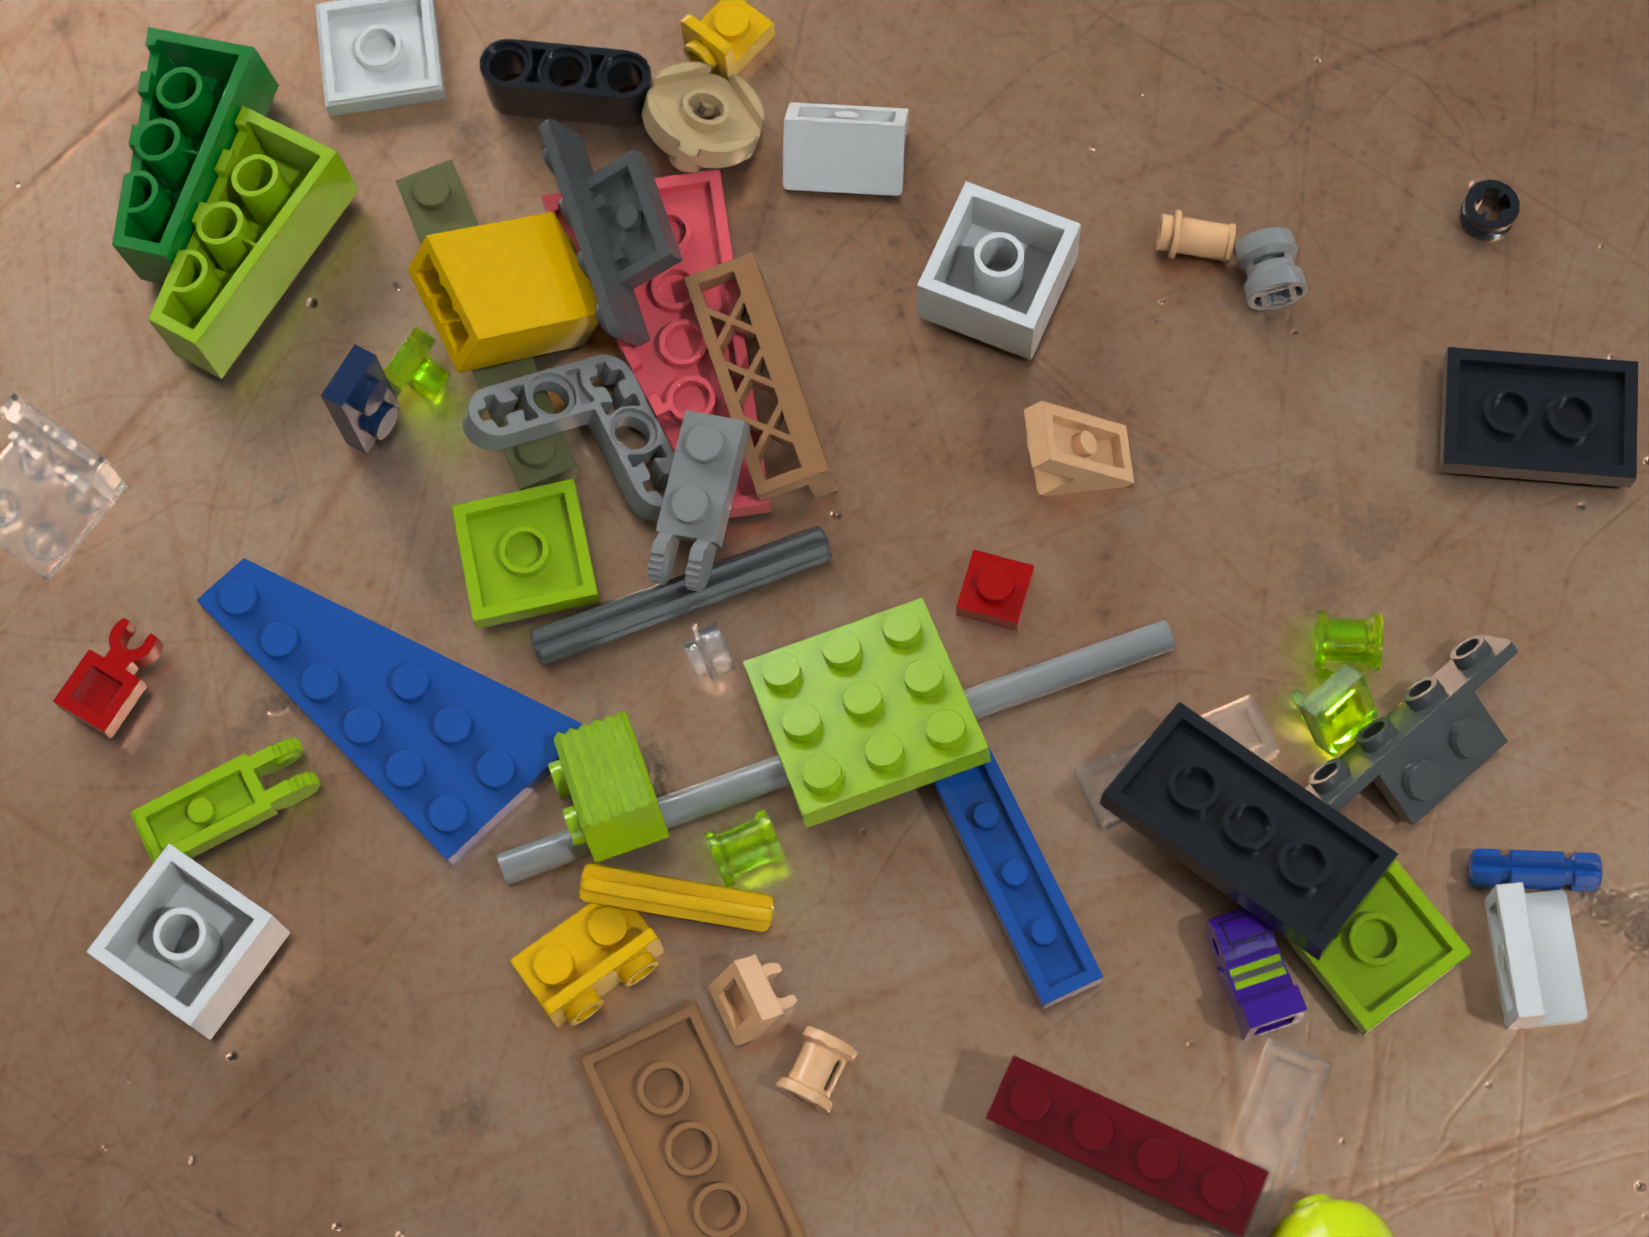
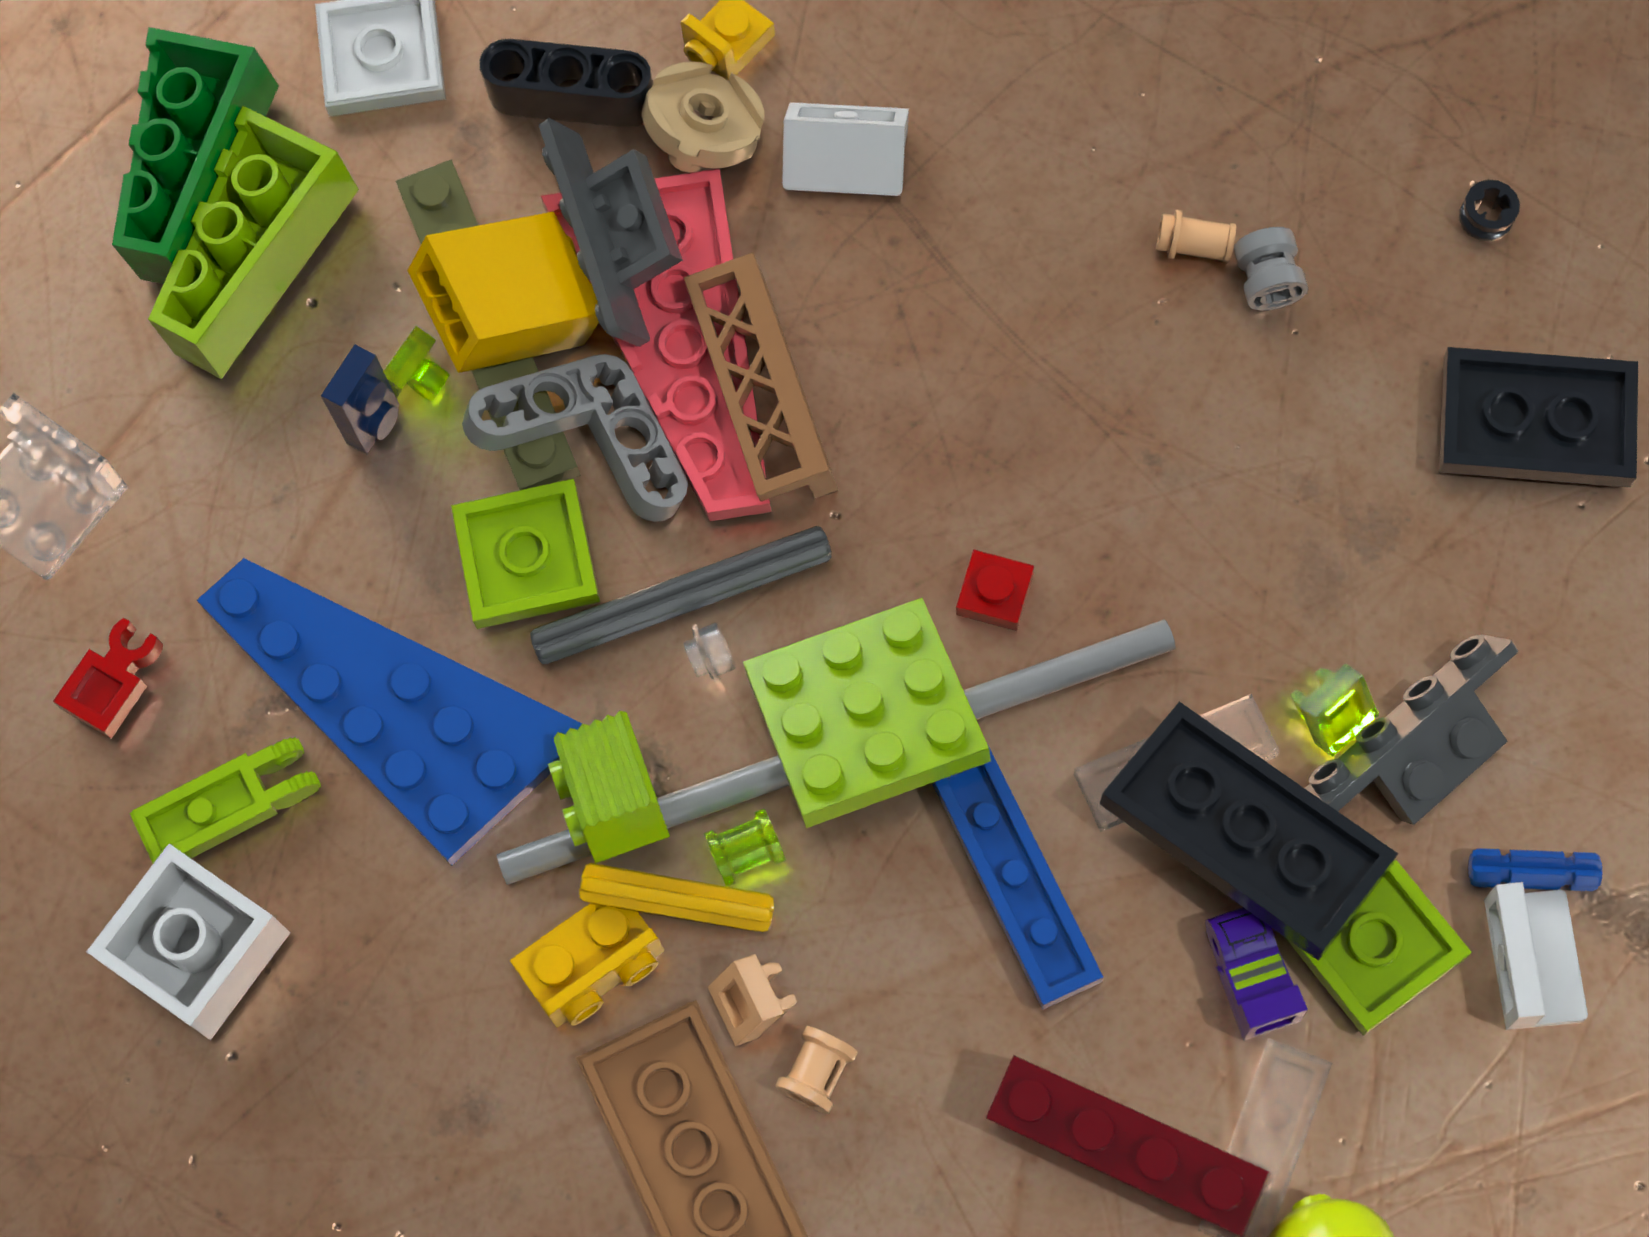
(698, 495): light grey hinge -> none
(998, 270): white brick -> none
(1076, 450): light nougat slope -> none
(1347, 640): clear neon green bush -> none

